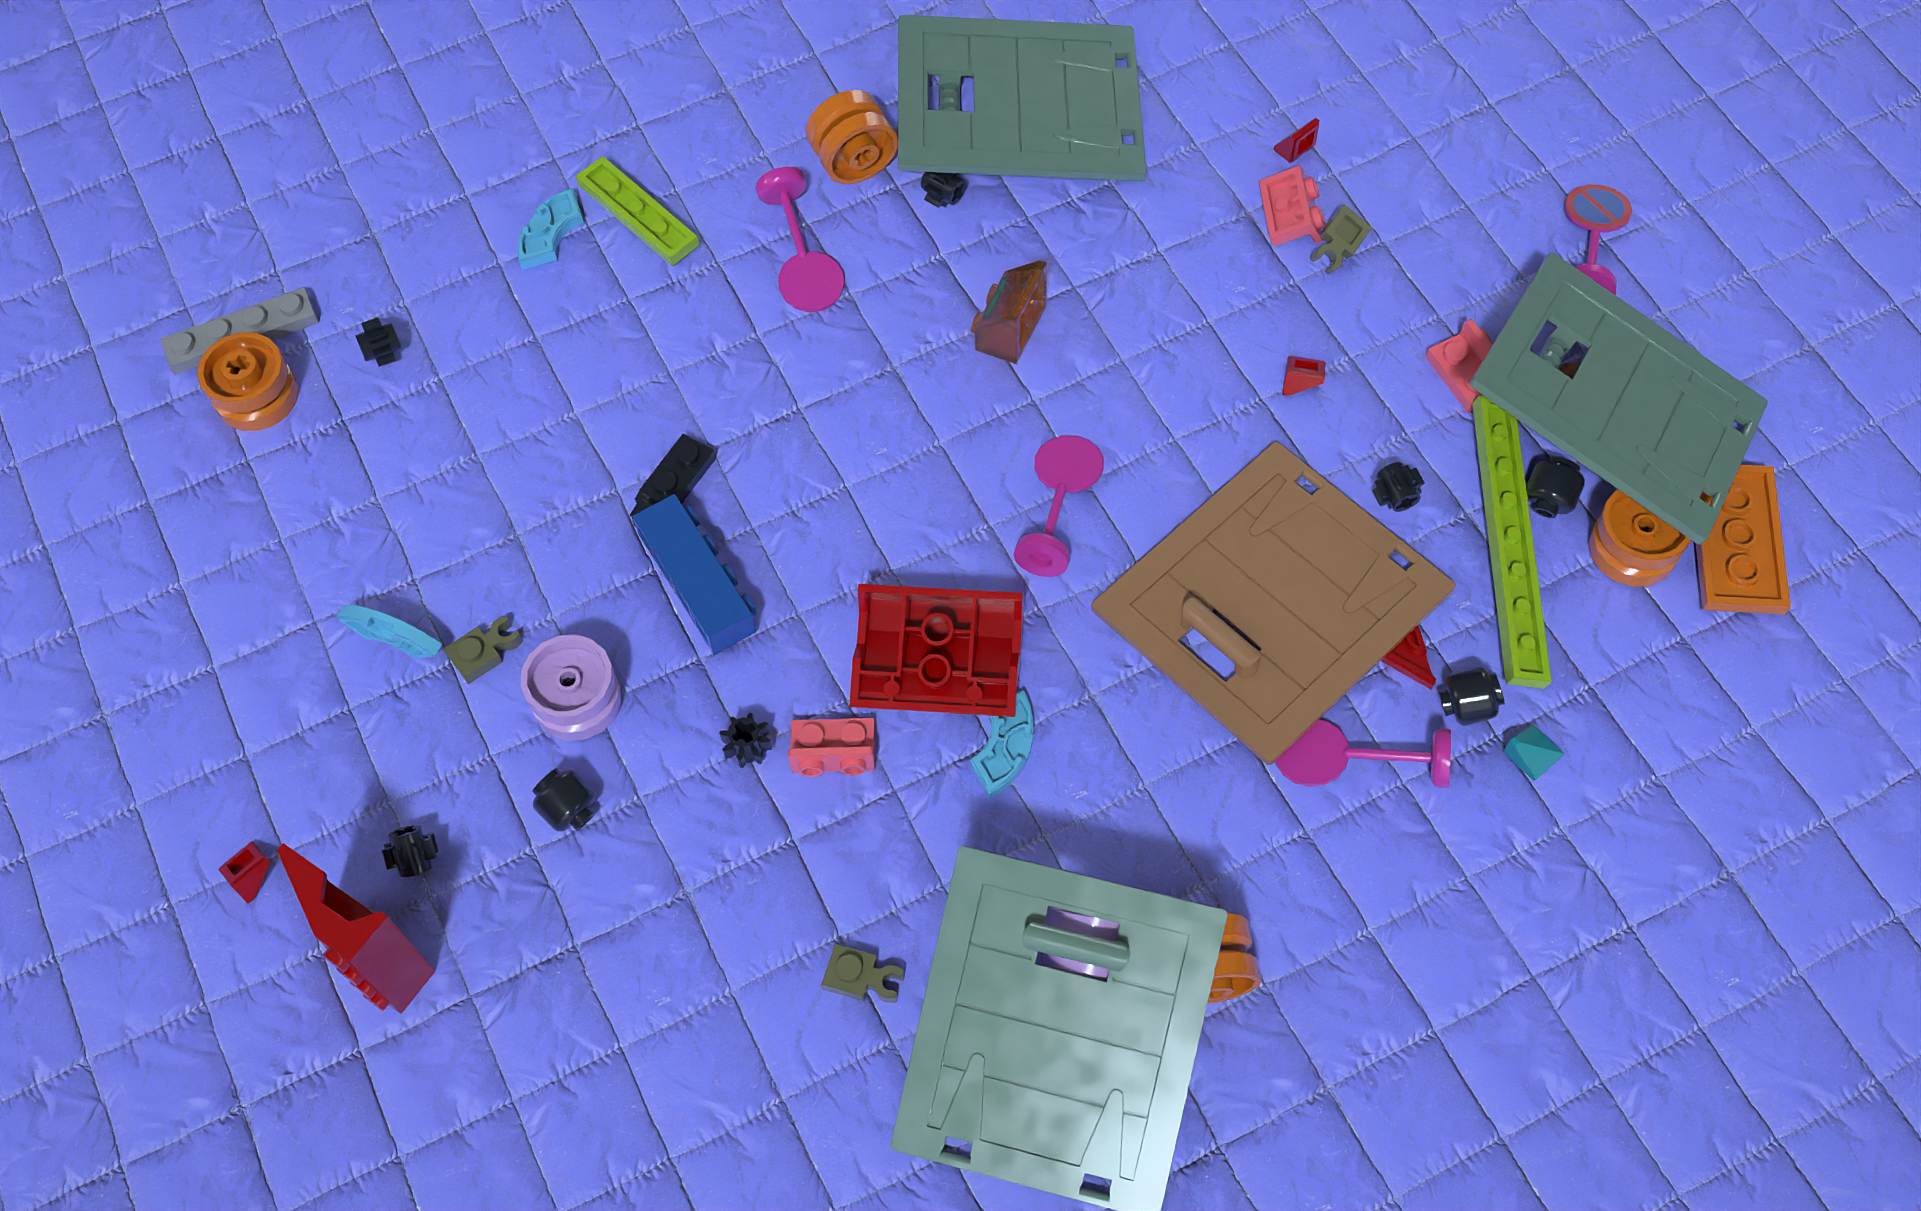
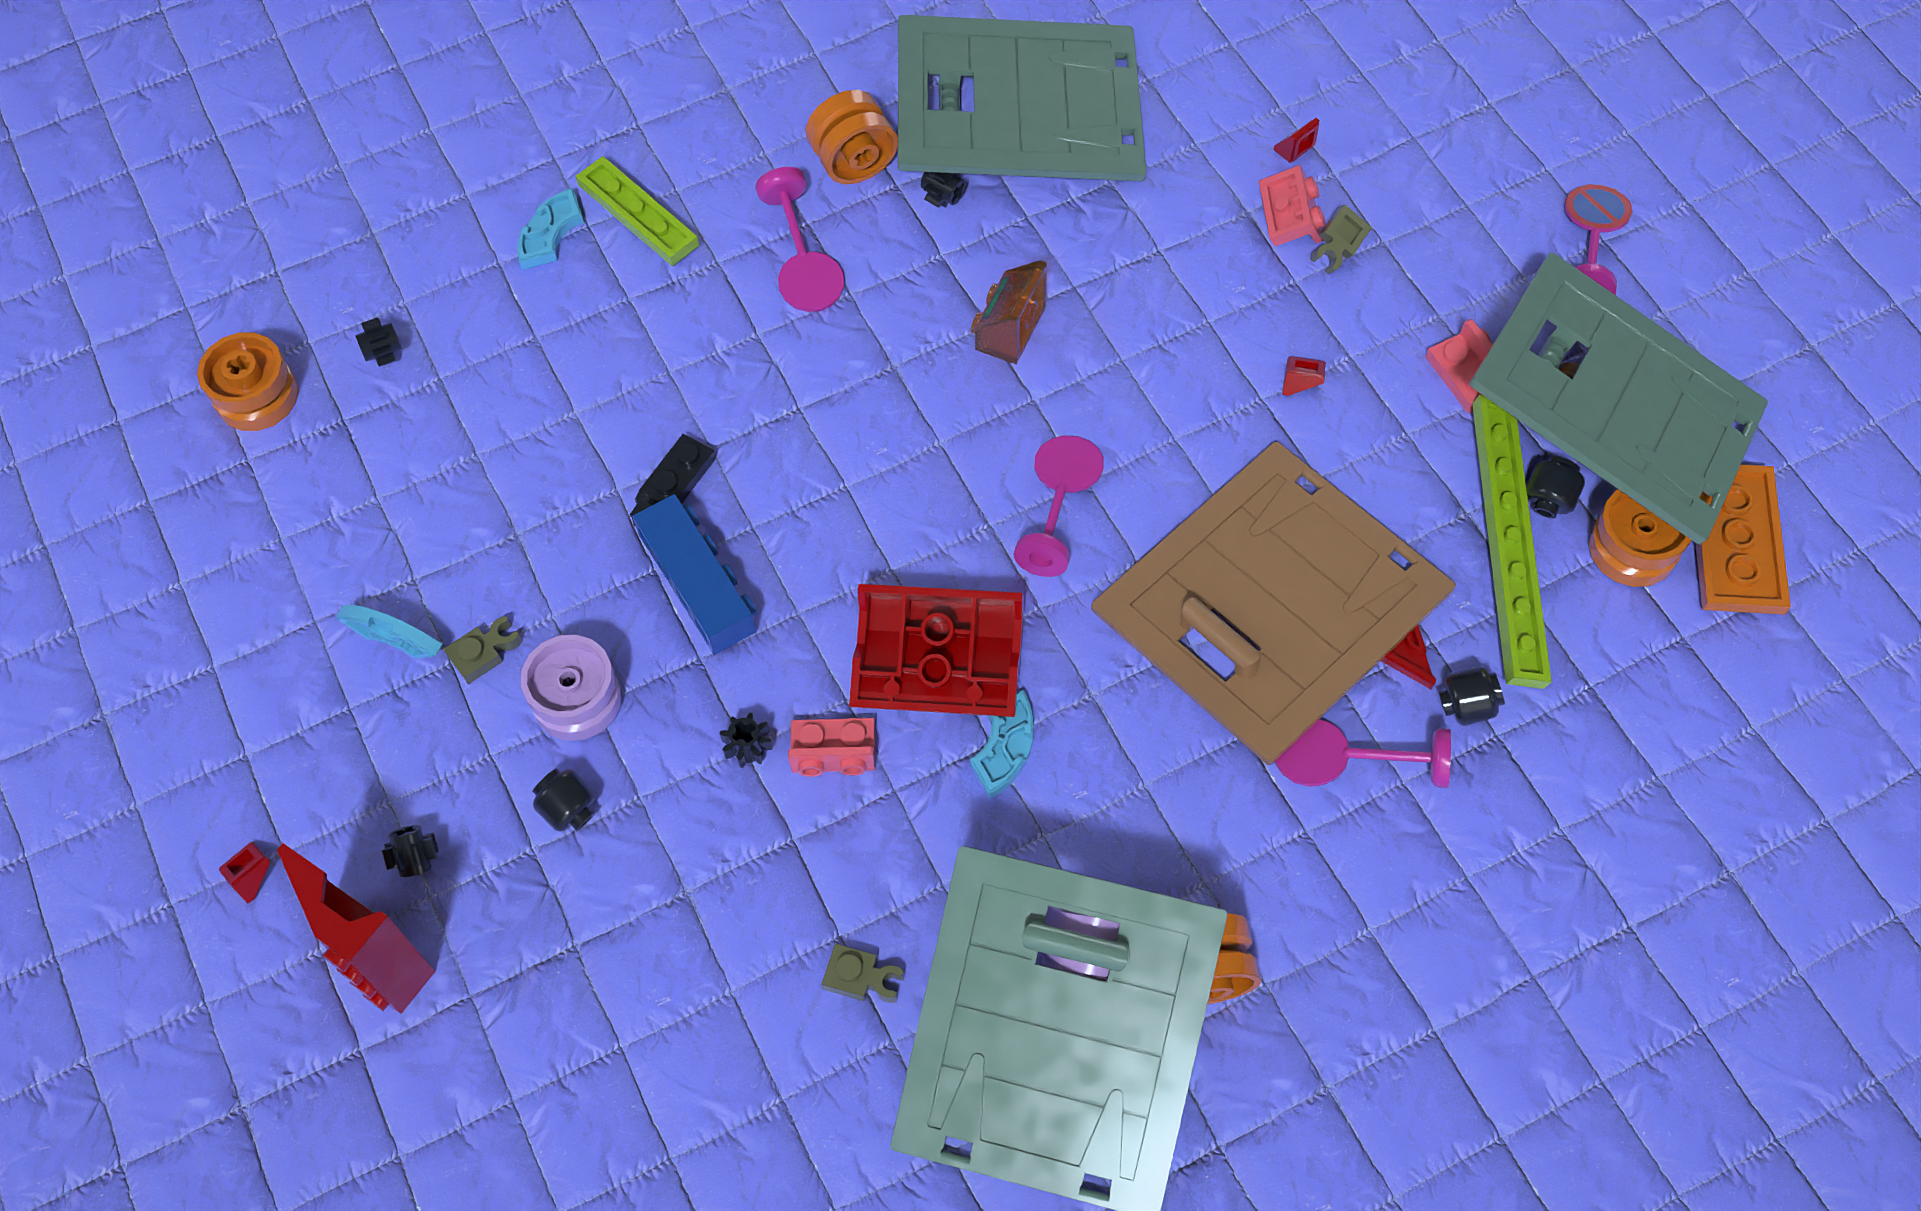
(269, 318): light grey plate -> none
(1398, 486): black gear -> none
(1533, 752): teal slope -> none

